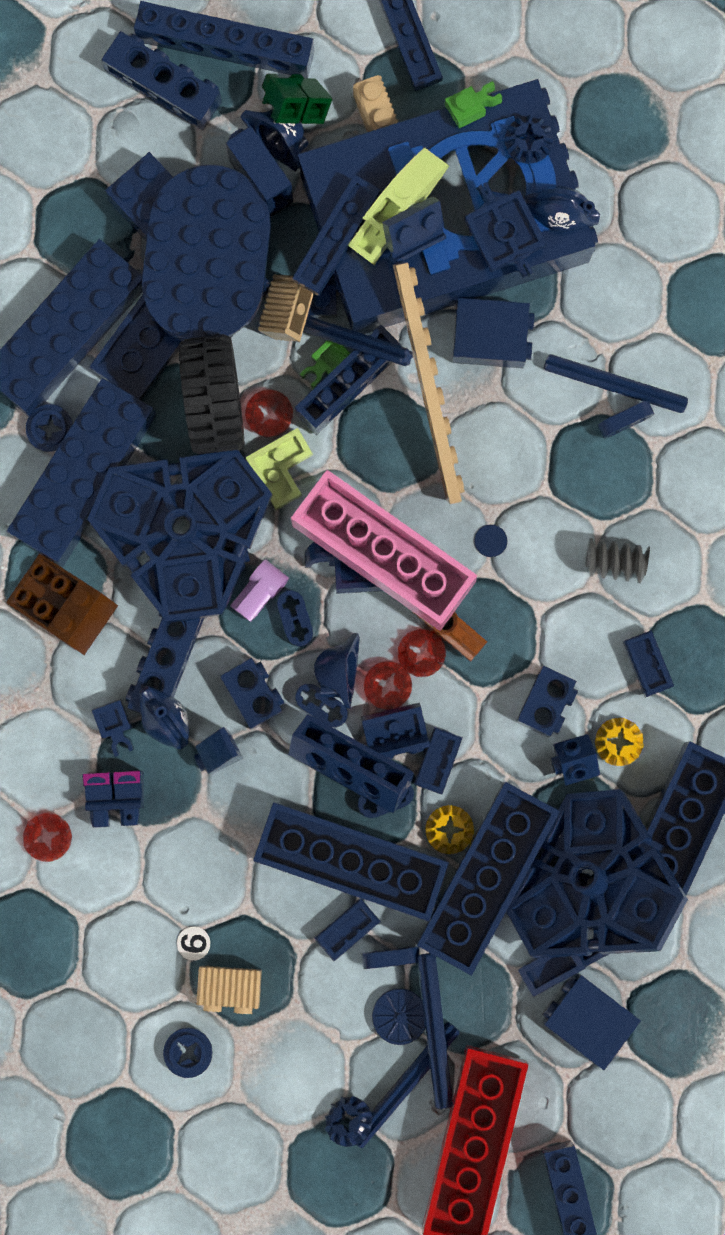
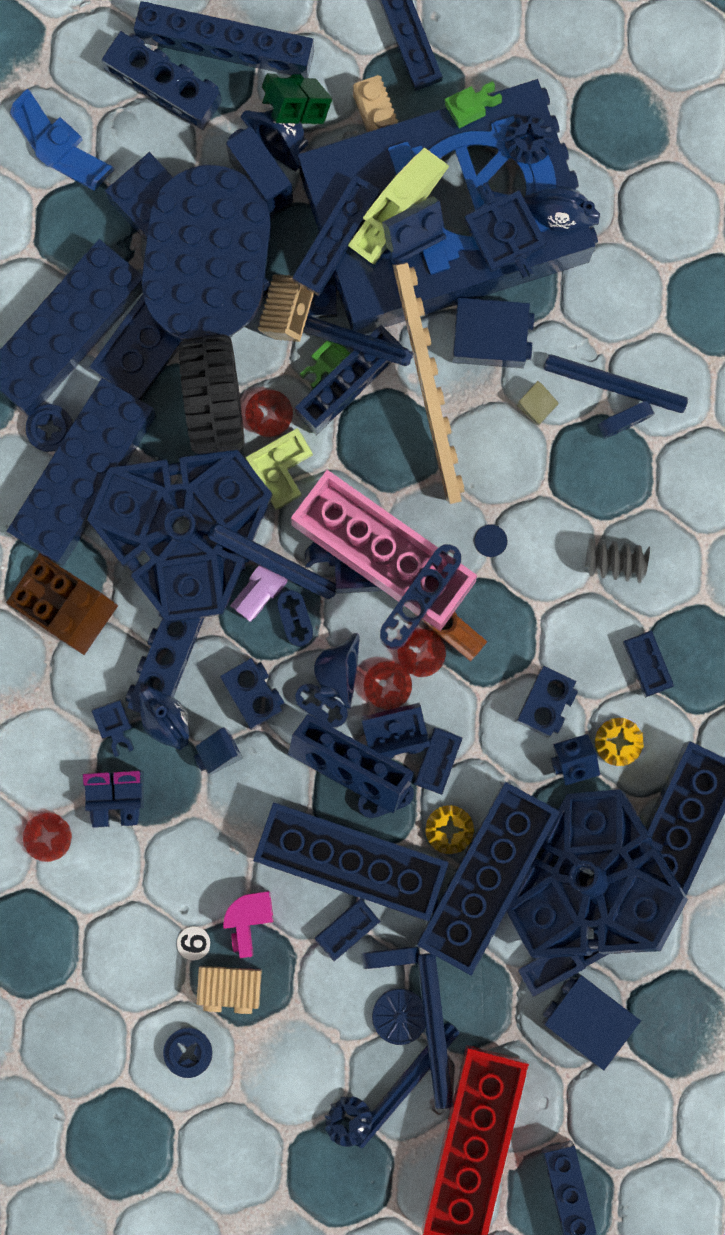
(57, 143): none -> blue plate
(247, 911): none -> dark pink brick
(272, 561): none -> dark blue axle
(423, 598): none -> dark blue beam
(537, 403): none -> olive slope

